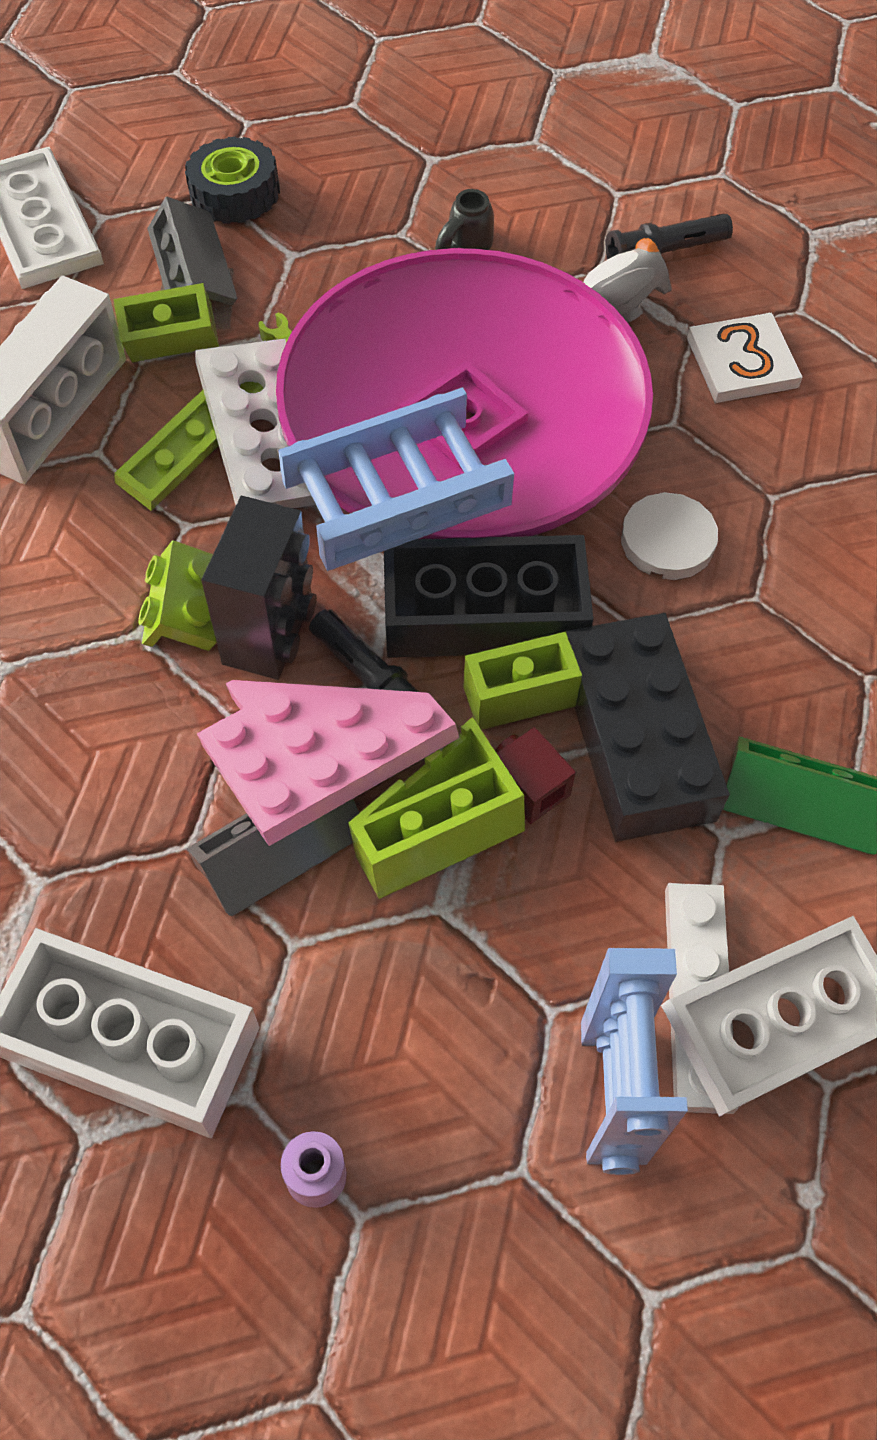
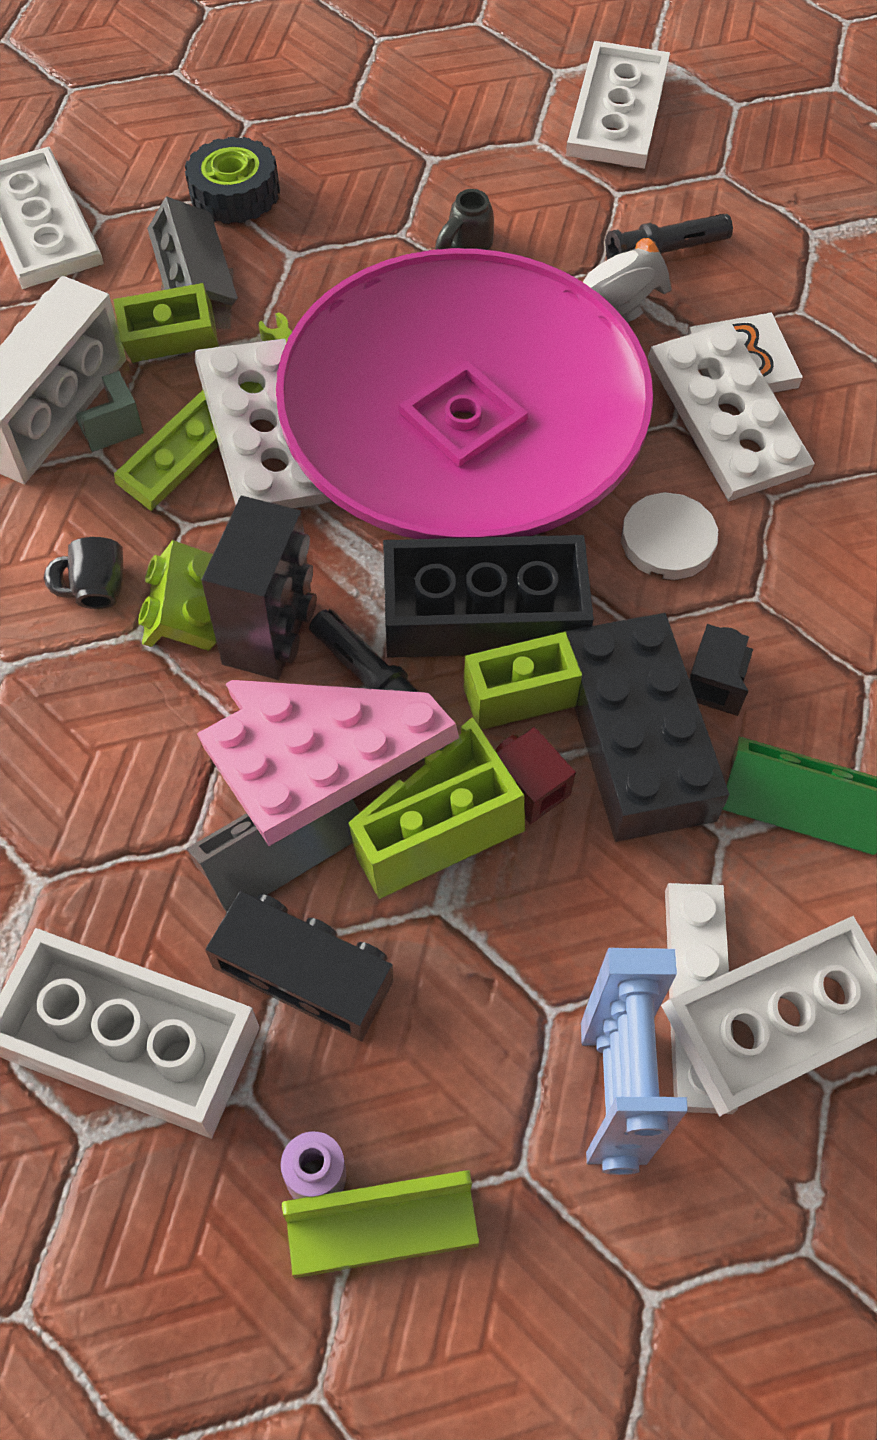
(93, 572): none -> black piece
(112, 420): none -> sand green panel
(301, 963): none -> black brick
(380, 1224): none -> lime panel
(409, 516): light blue fence -> none
(633, 119): none -> white plate
(719, 432): none -> white plate
(721, 669): none -> black window

